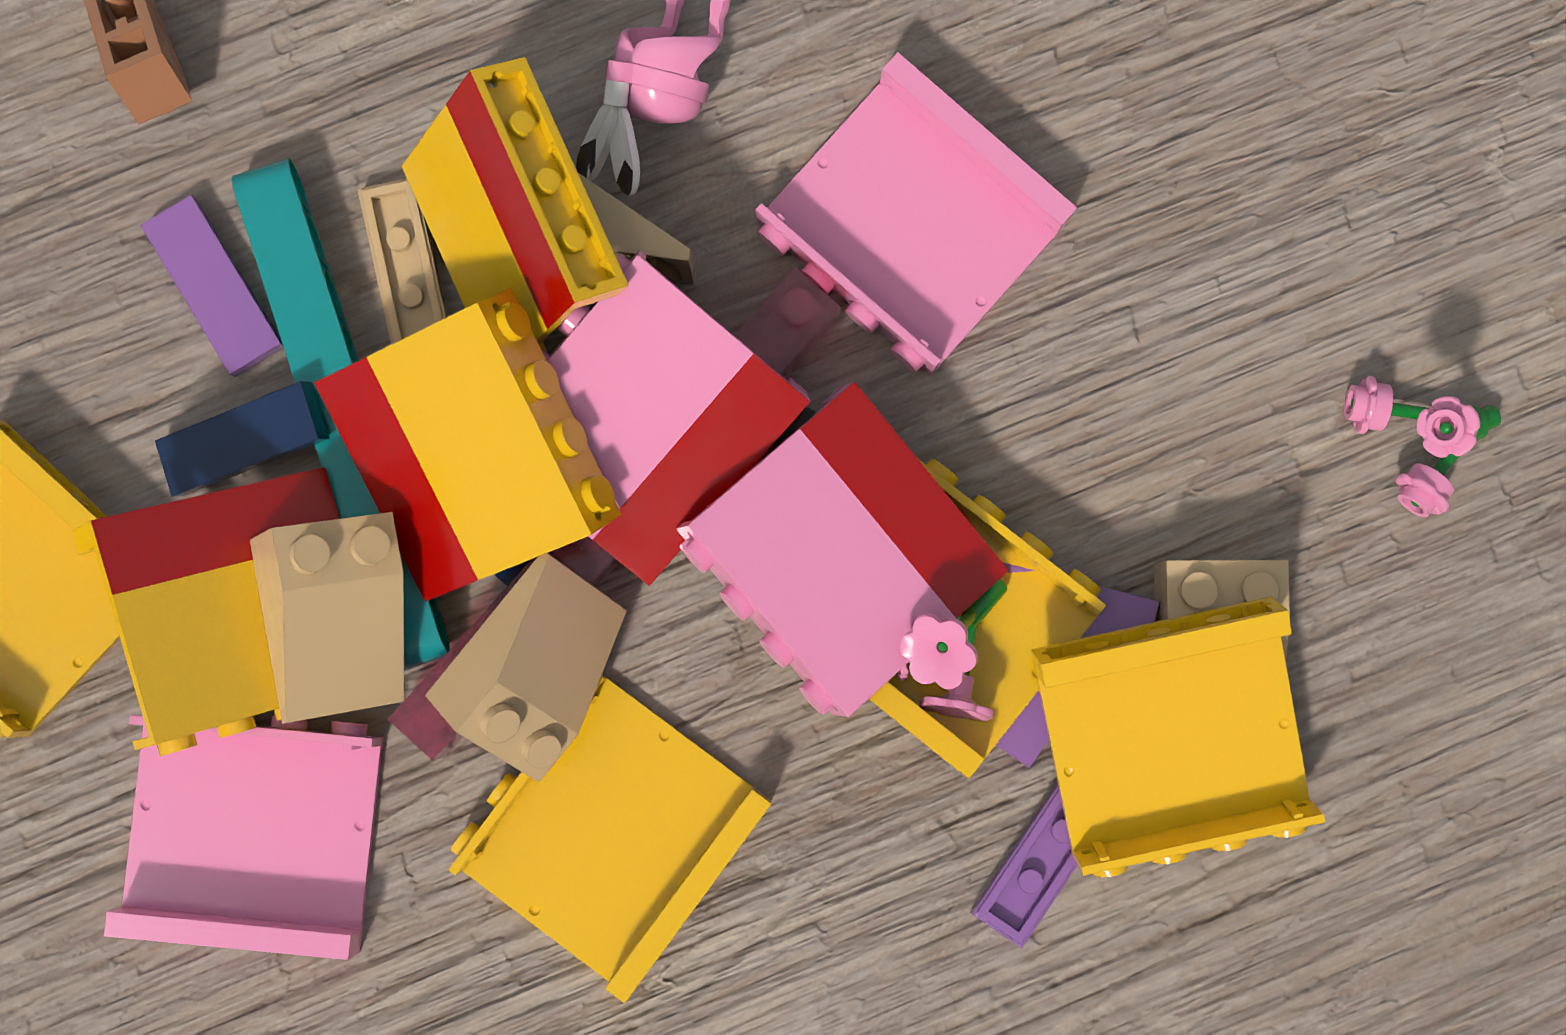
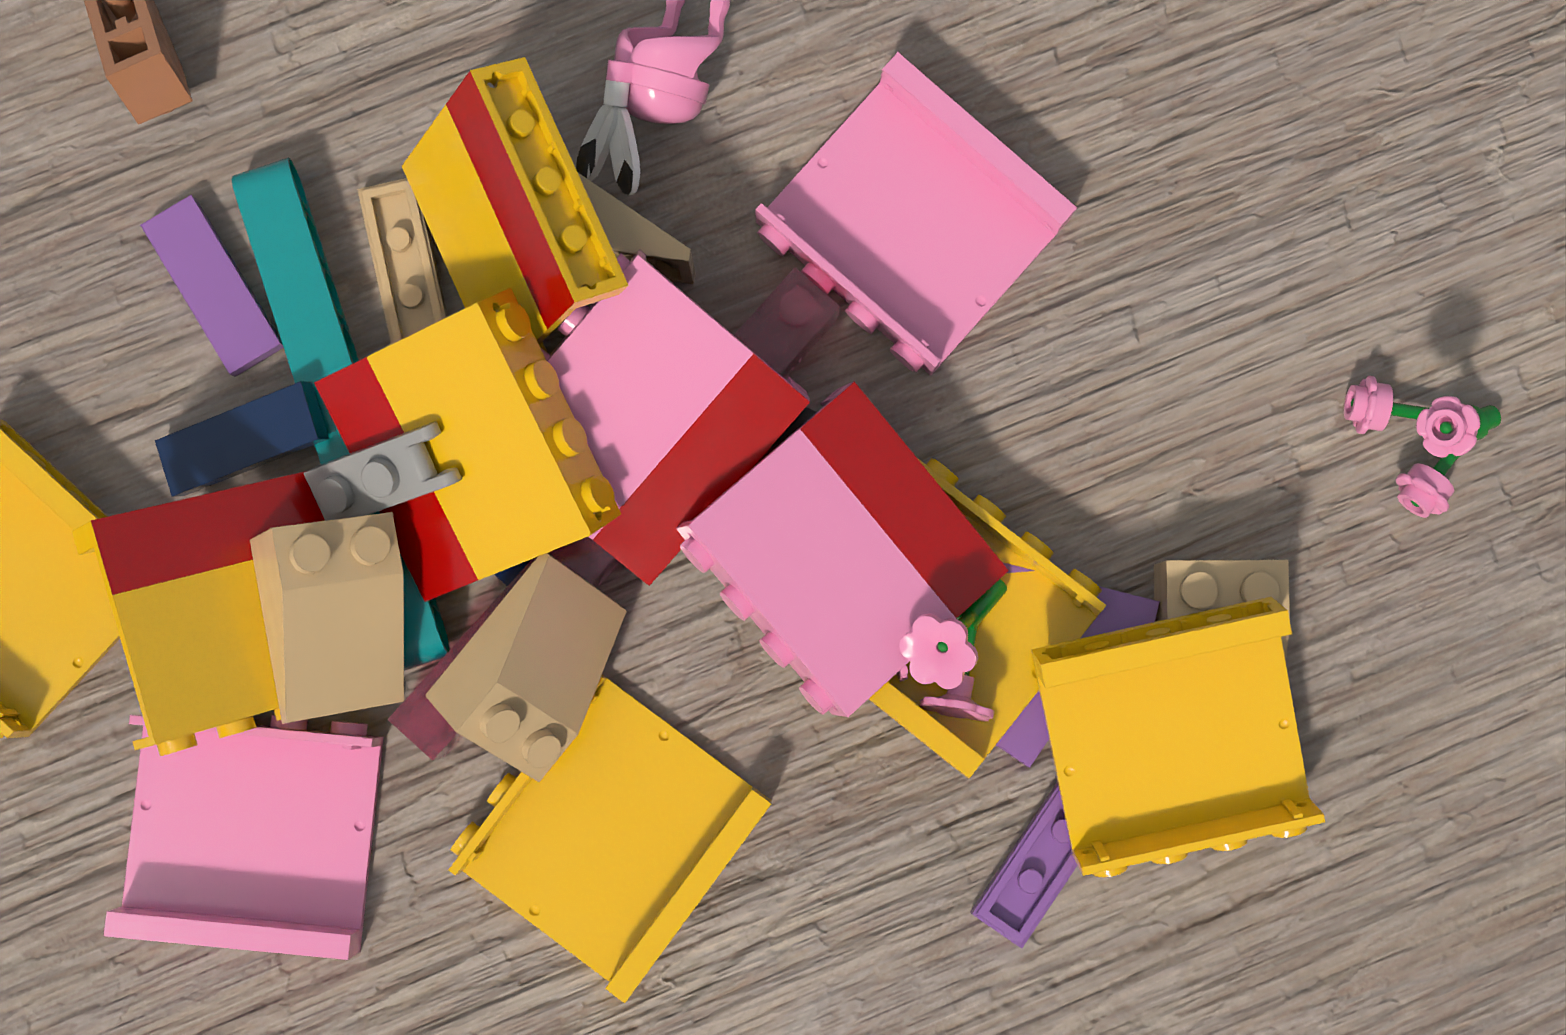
(379, 476): none -> light grey hinge

